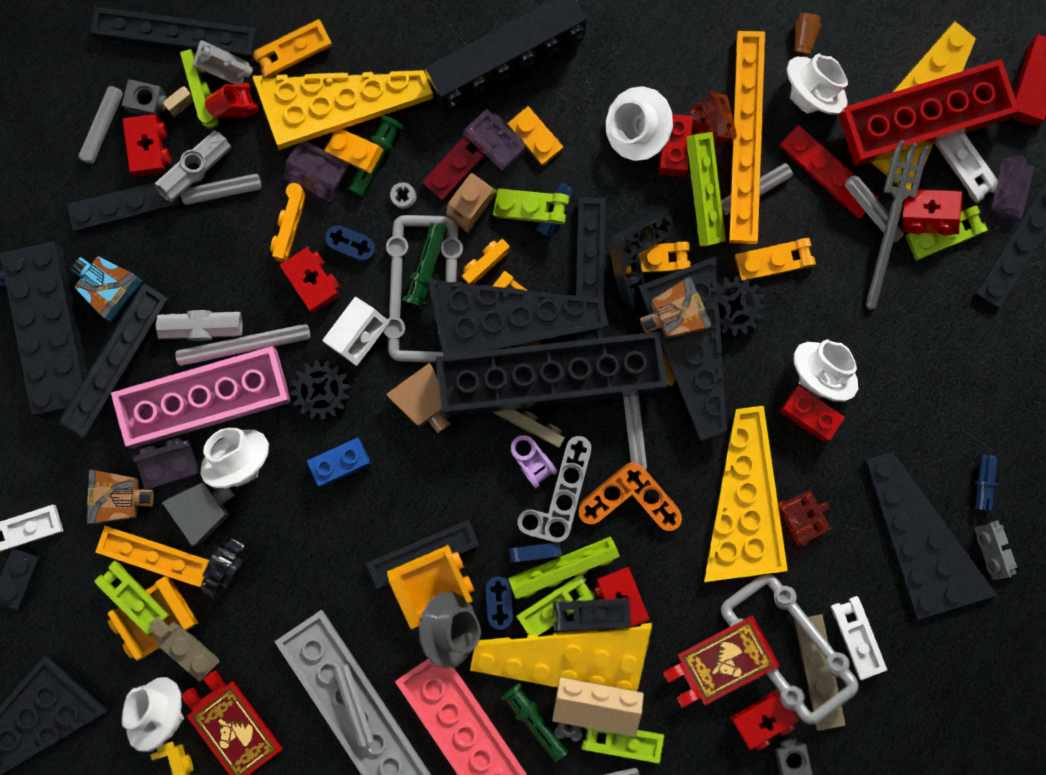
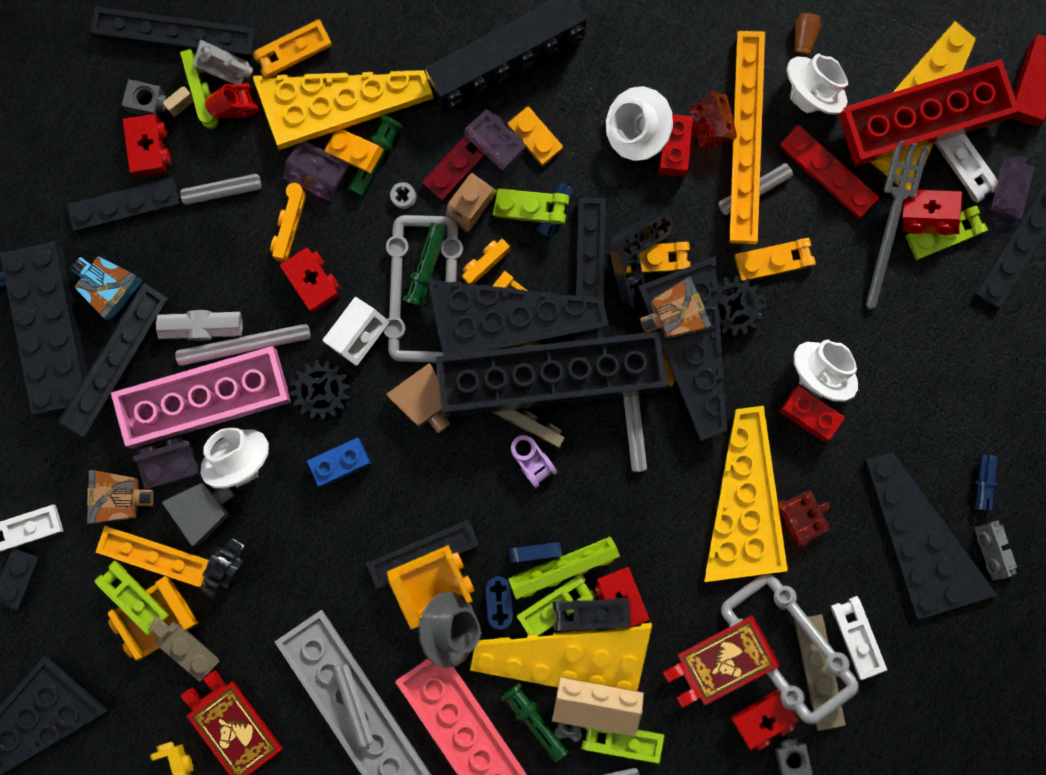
(100, 124): light grey axle -> none
(152, 713): white helmet -> none
(180, 177): light grey piece -> none
(352, 237): dark blue beam -> none
(562, 488): light grey beam -> none
(627, 489): orange beam -> none
(706, 188): lime plate -> none
(870, 204): light grey axle -> none

